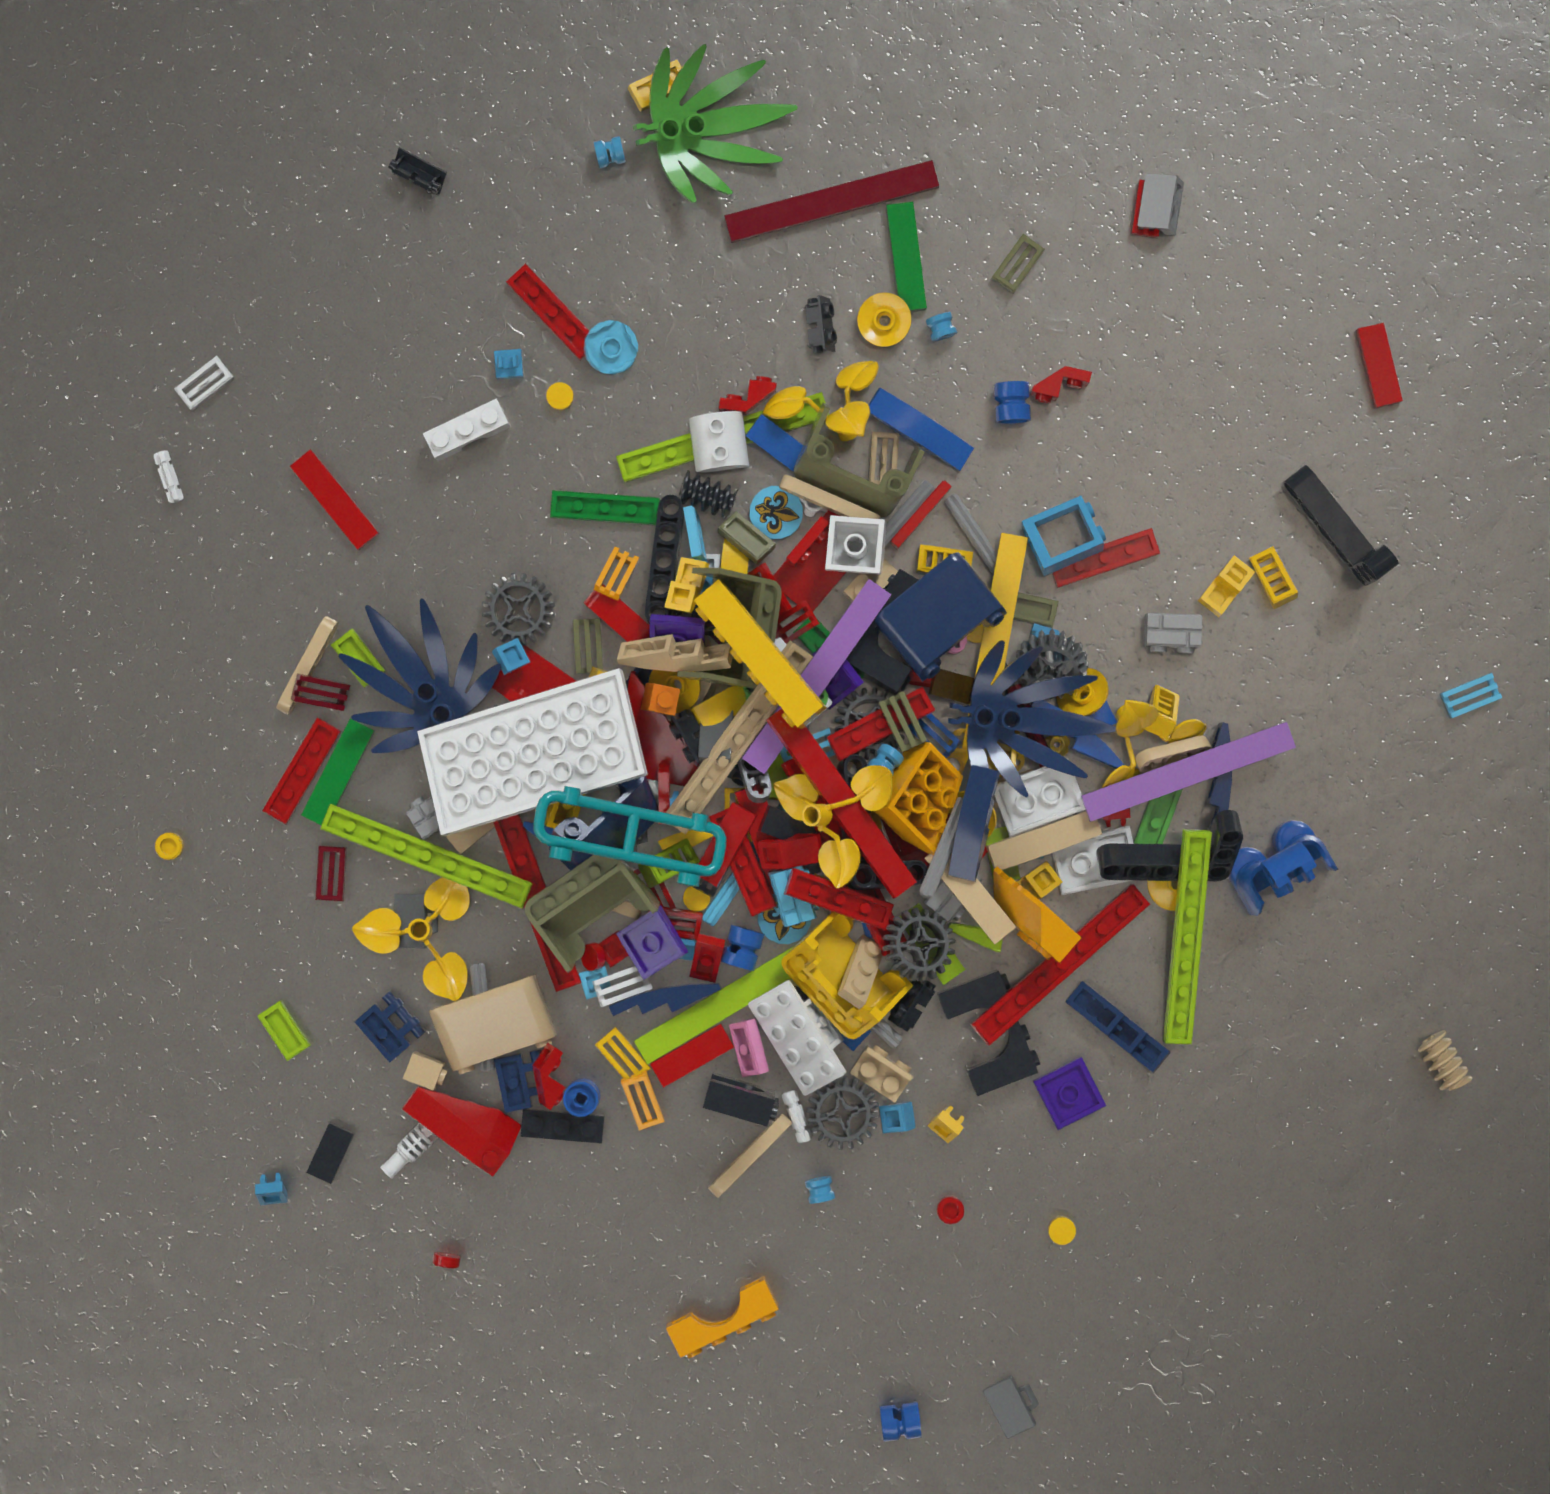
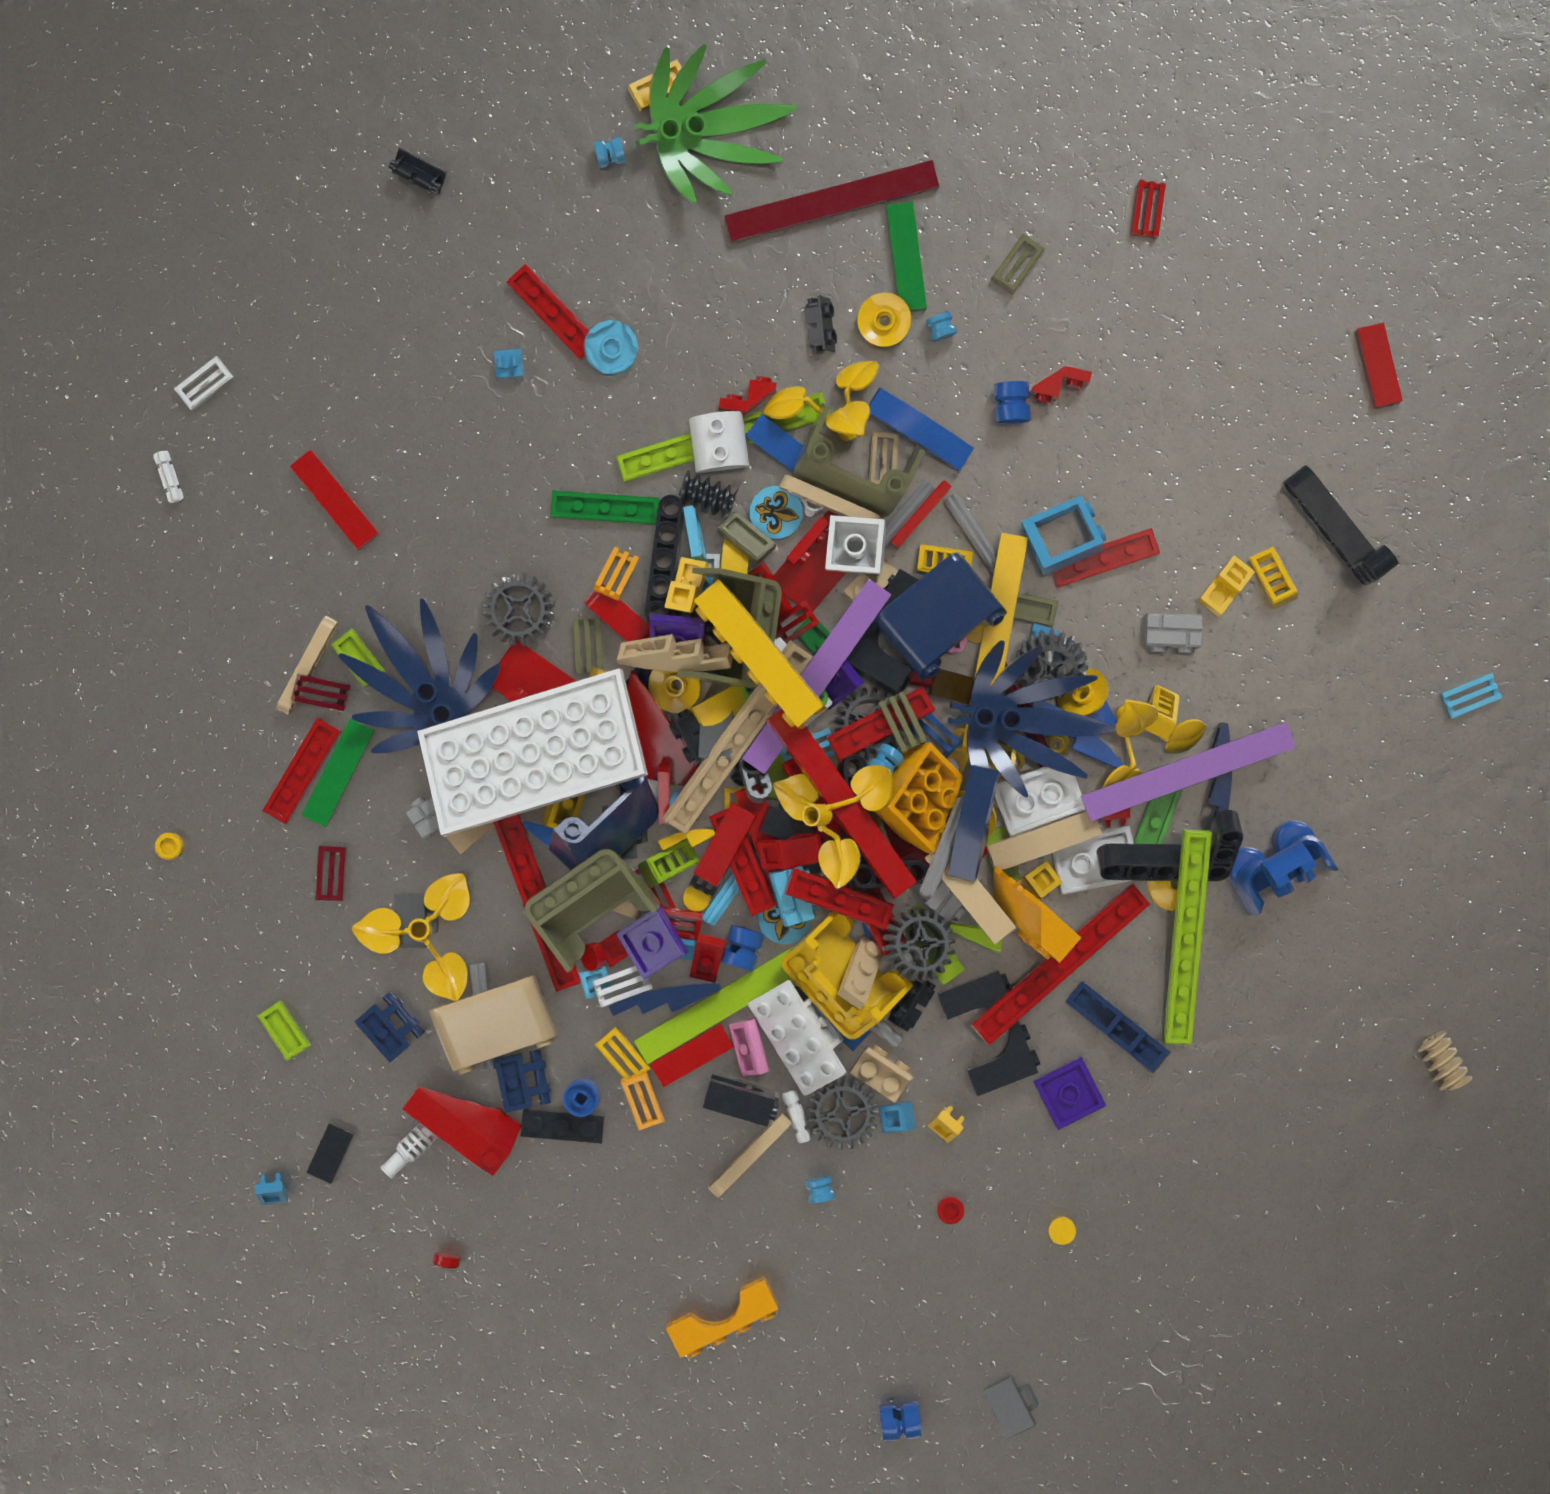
(425, 1071): tan brick -> none
(426, 856): lime tile -> none
(476, 424): white arch -> none
(510, 656): dark azure tile -> none
(548, 1090): red slope -> none
(560, 396): yellow tile -> none
(562, 848): teal bar -> none
(660, 699): orange brick -> none
(1161, 203): light grey panel -> none
(1168, 753): tan beam -> none

